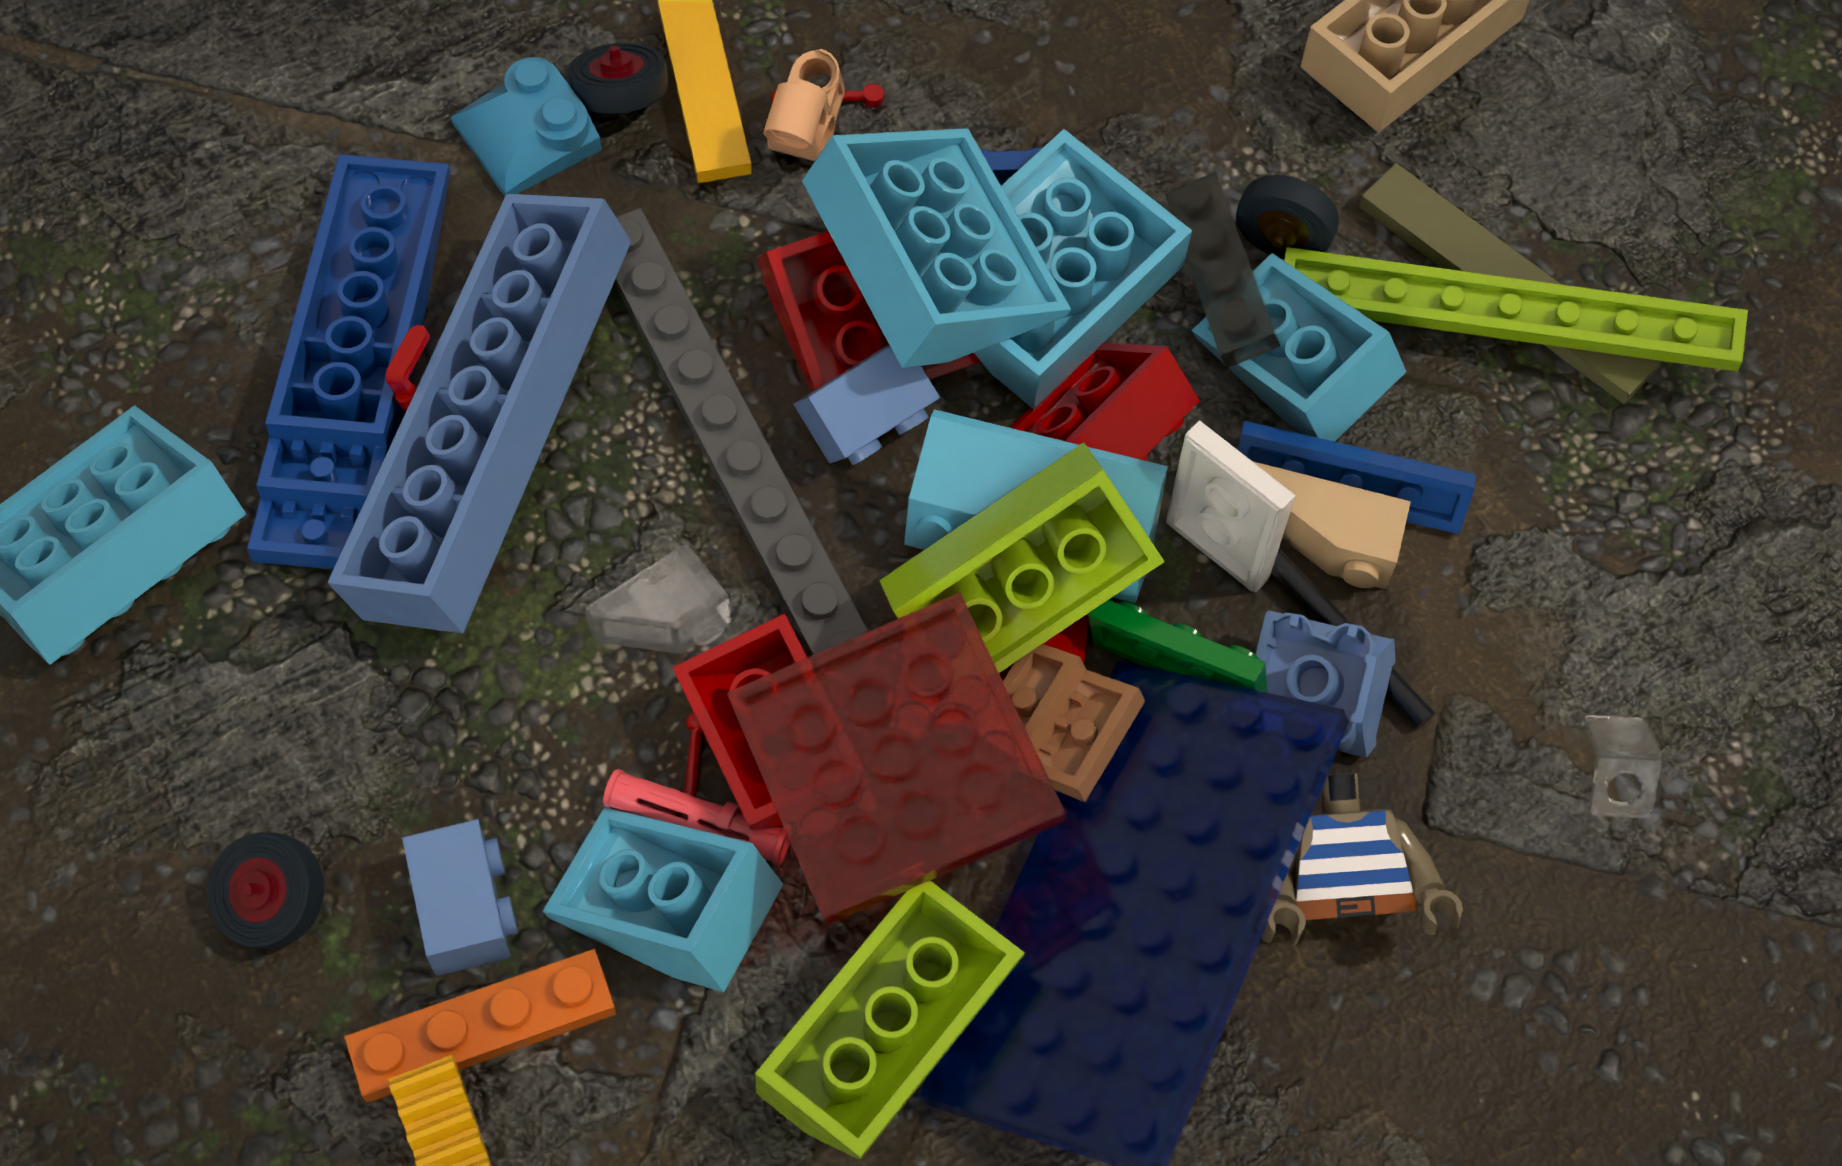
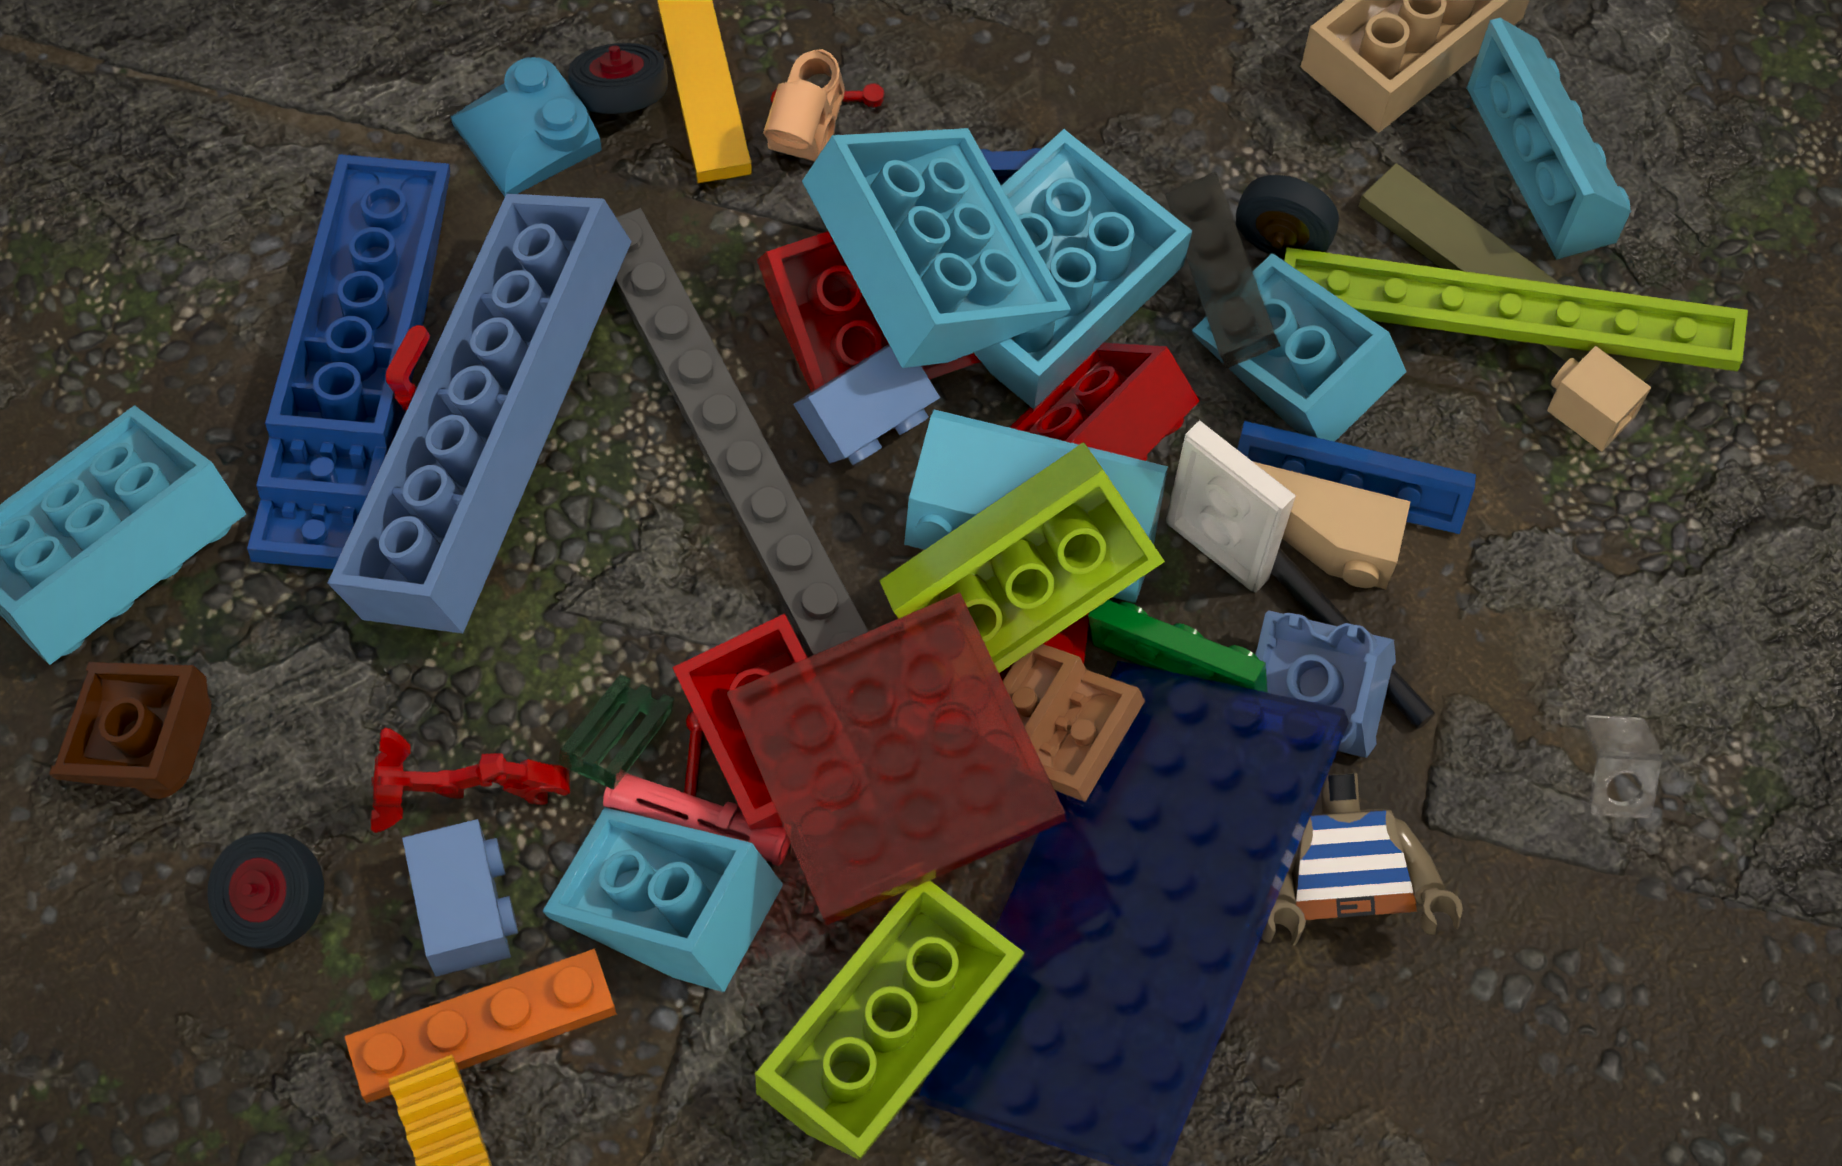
(136, 727): none -> reddish brown slope
(526, 780): none -> red piece
(635, 701): none -> clear green tile
(663, 607): clear slope -> none
(1546, 143): none -> medium azure slope
(1597, 397): none -> tan brick

